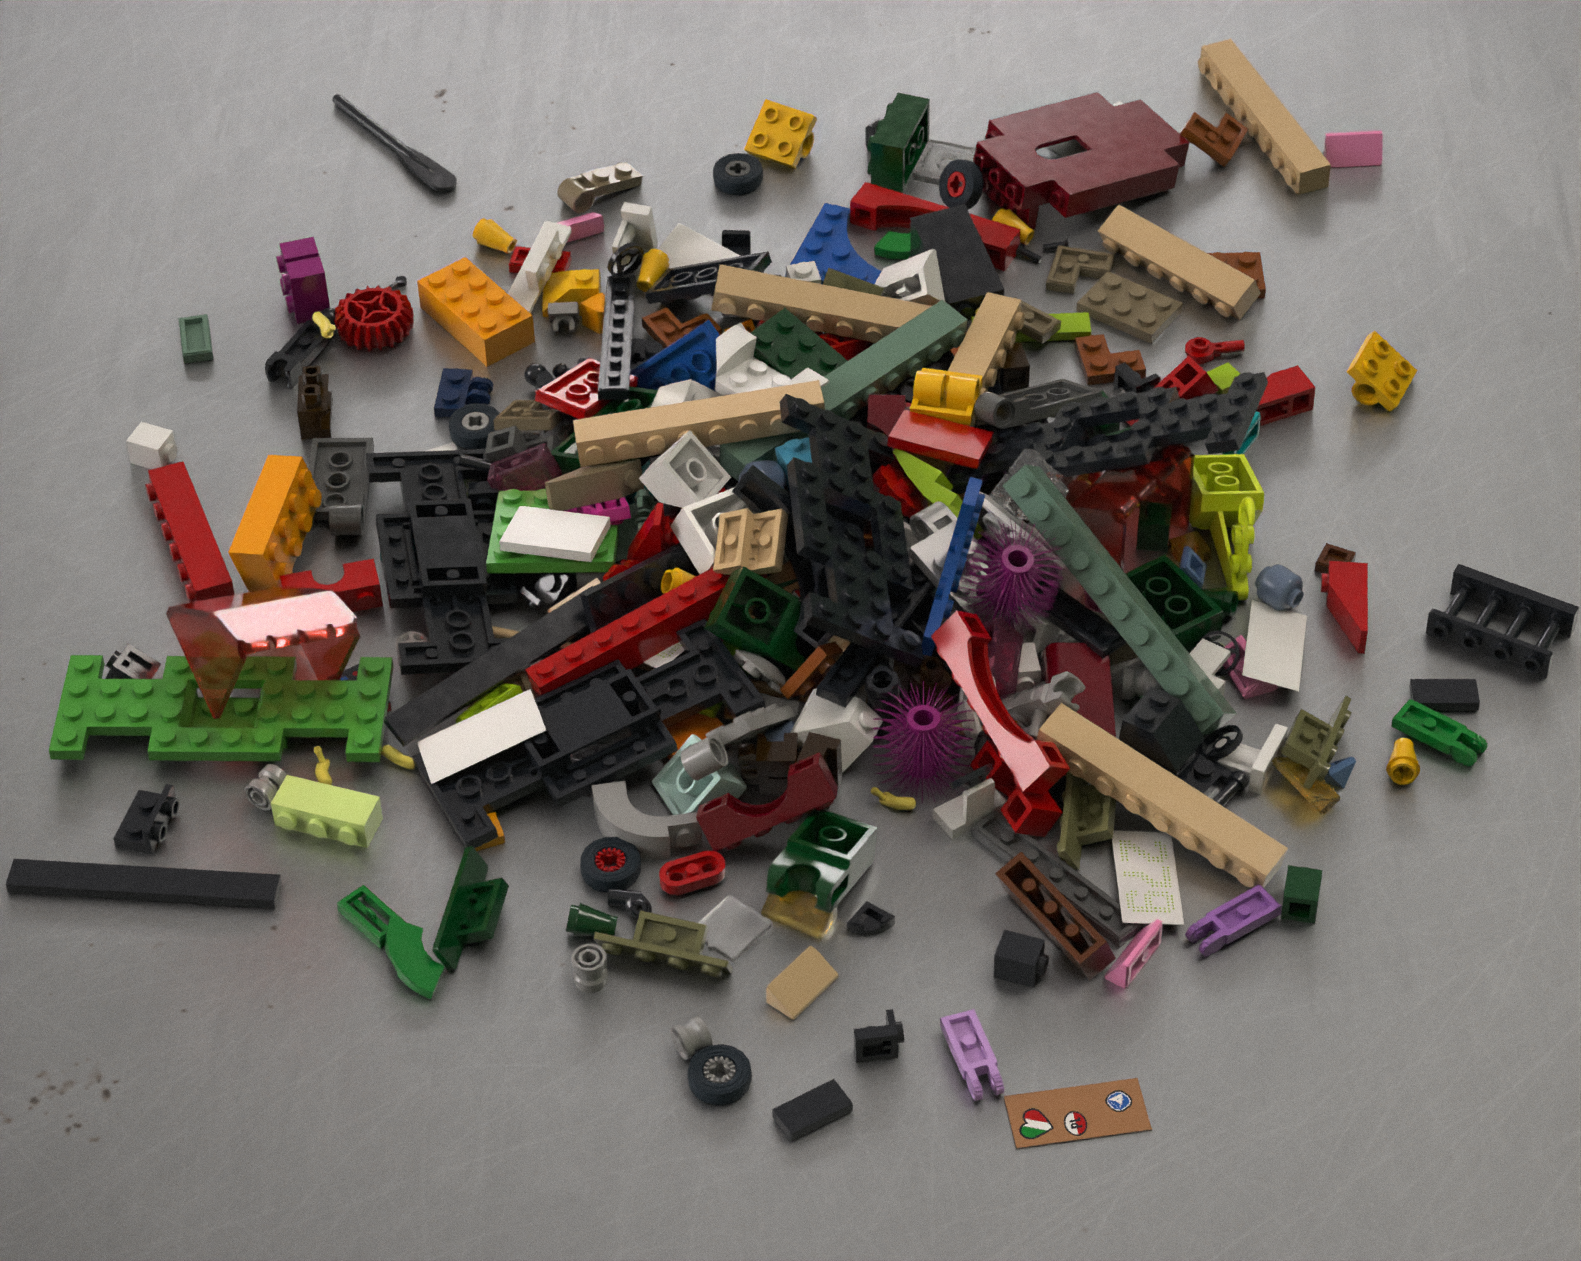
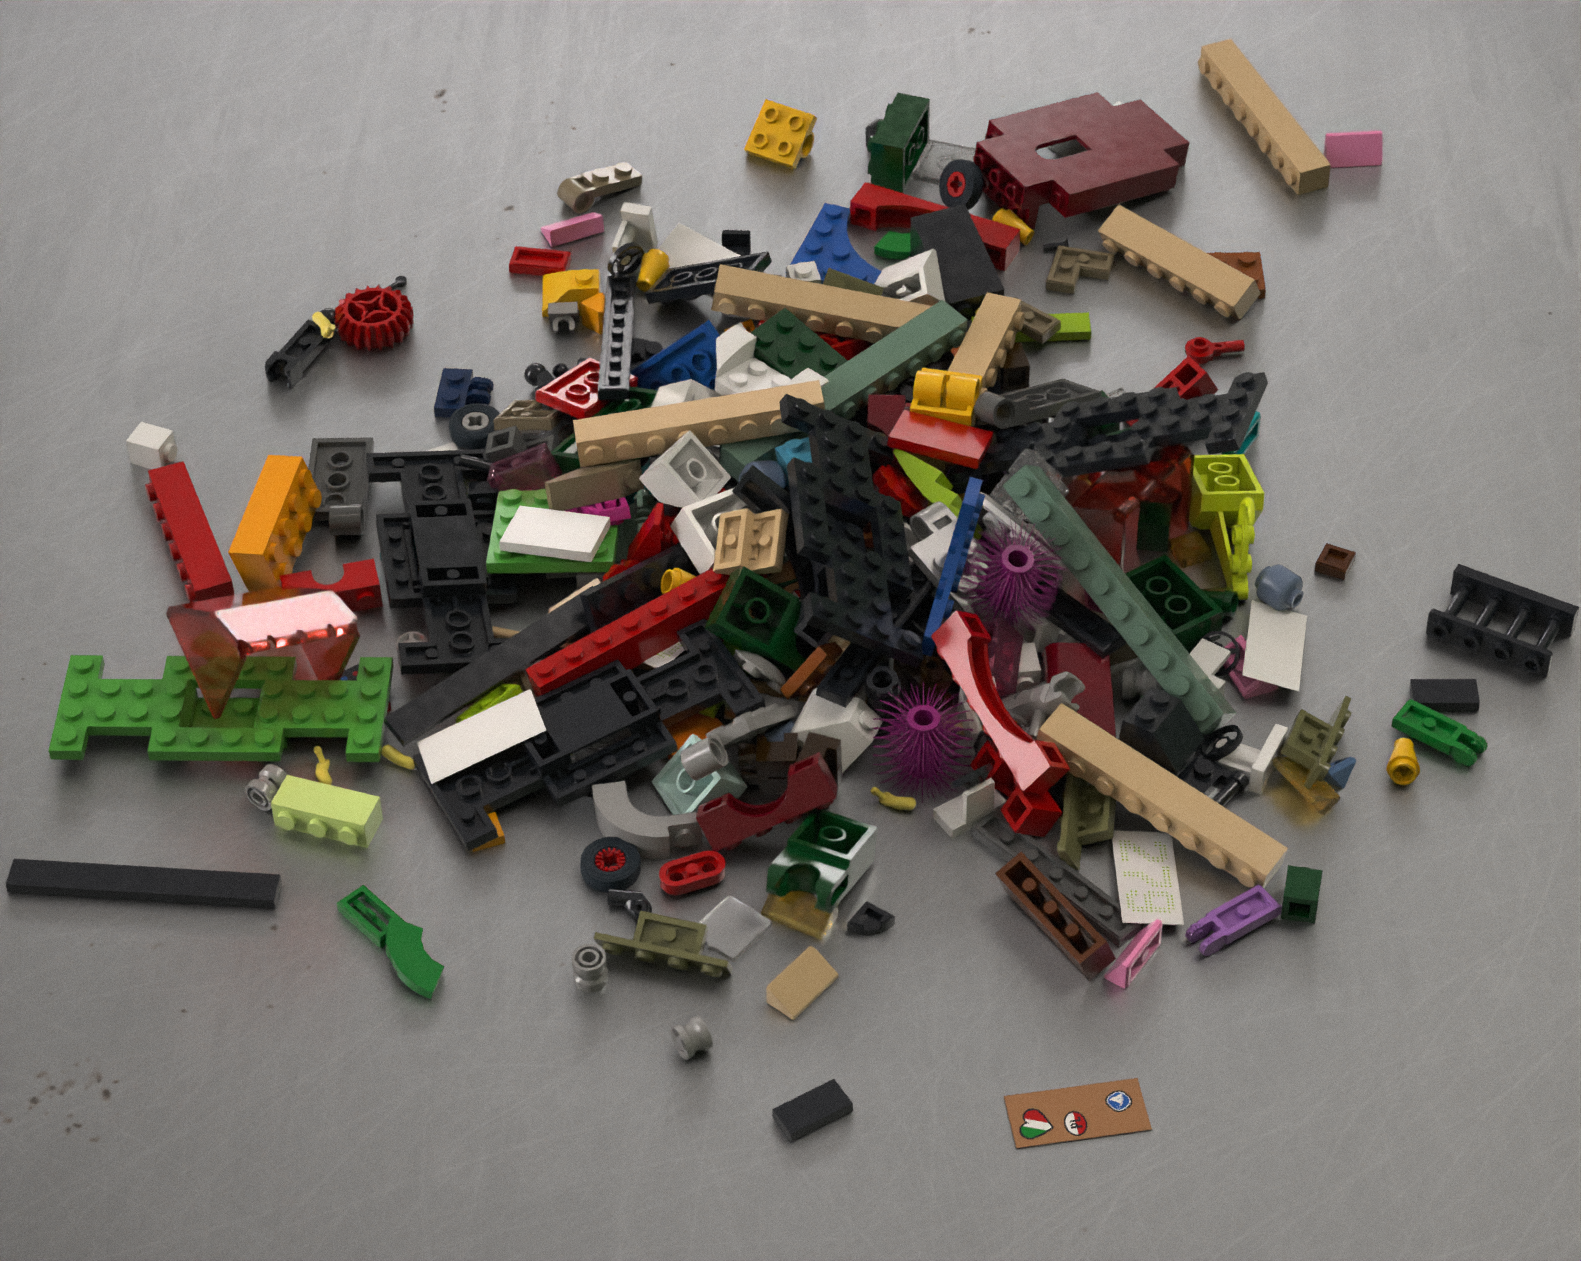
(131, 664): black bracket -> none
(147, 820): black bracket -> none
(195, 338): sand green tile -> none
(302, 278): magenta piece -> none
(314, 404): dark brown hips -> none
(424, 167): black piece -> none
(470, 910): dark green bracket -> none
(476, 311): light orange brick -> none
(492, 235): yellow cone -> none
(539, 264): white bracket -> none
(548, 590): black bracket -> none
(586, 921): dark green cone -> none
(667, 328): dark orange plate -> none
(714, 1059): black bush -> none
(727, 174): black bush -> none
(878, 1041): black bracket -> none
(971, 1052): lavender hinge -> none
(1020, 250): black piece -> none
(1020, 958): black brick -> none
(1098, 362): dark orange plate -> none
(1129, 307): dark tan plate -> none
(1132, 381): black bracket -> none
(1193, 566): medium blue slope -> none
(1217, 141): dark orange plate -> none
(1223, 377): lime tile -> none
(1286, 395): red slope -> none
(1348, 599): red slope -> none
(1380, 373): yellow plate -> none

